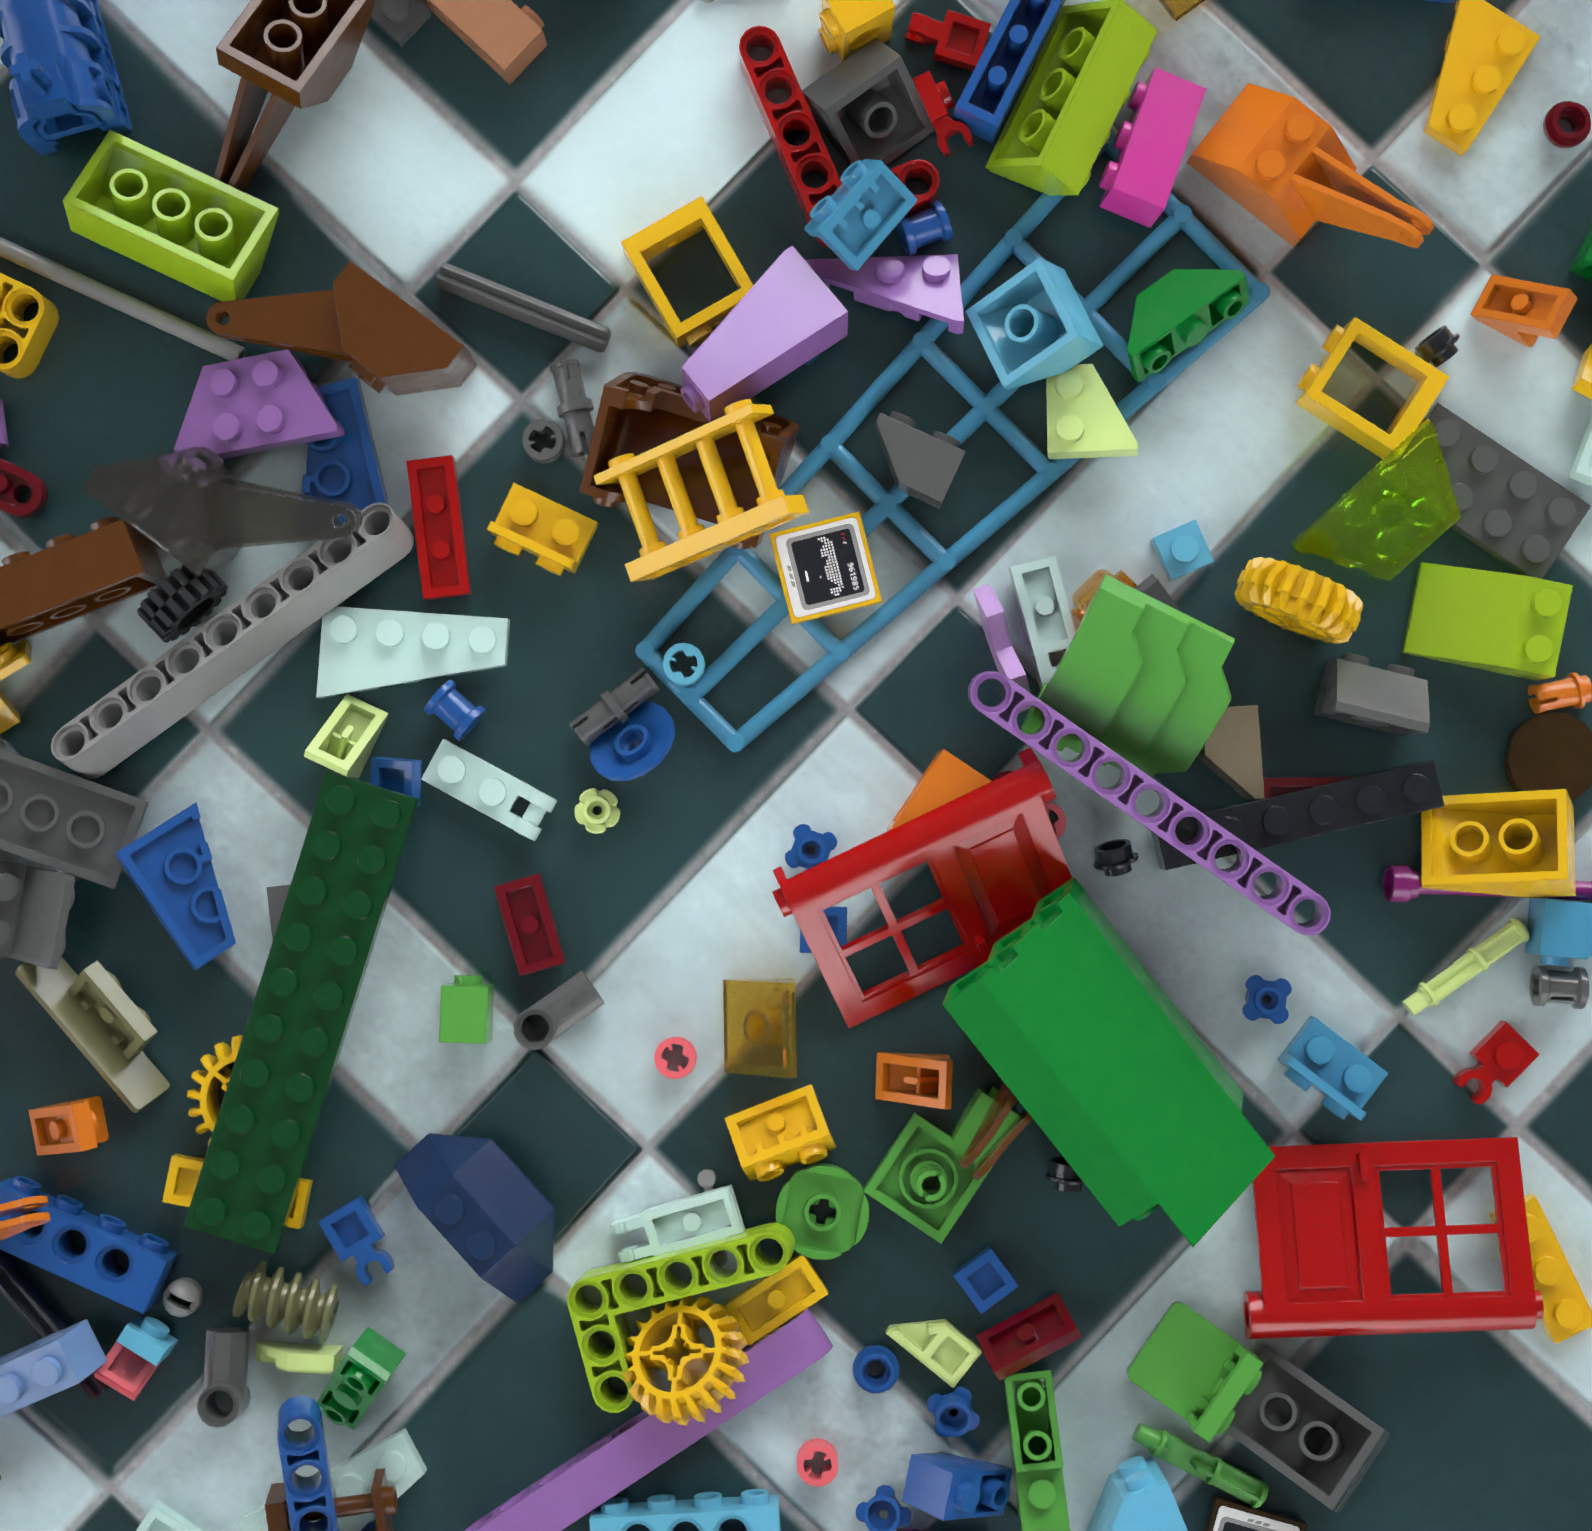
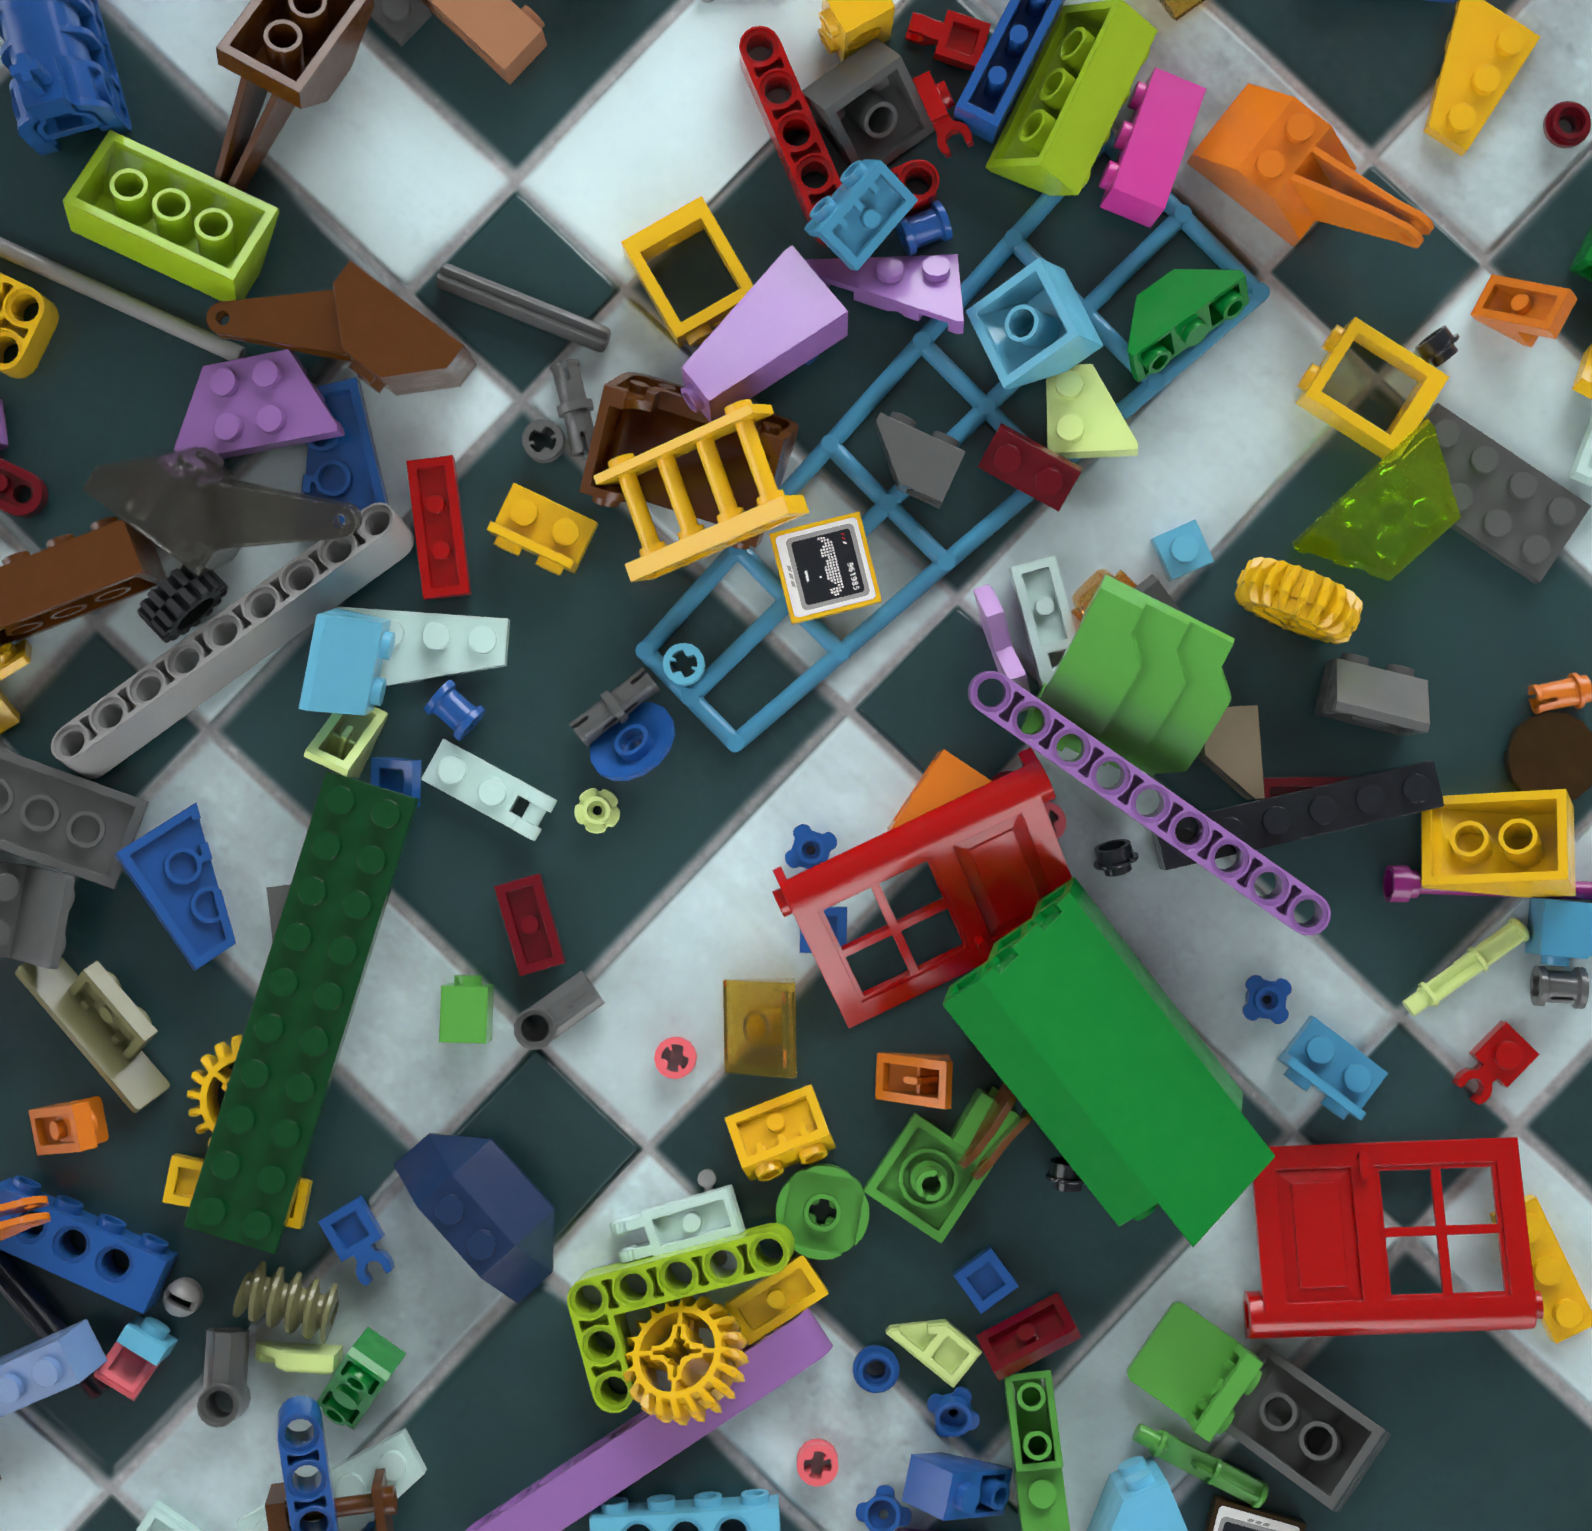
(346, 663): none -> medium azure slope
(1030, 467): none -> dark red plate
(1487, 620): lime slope -> none

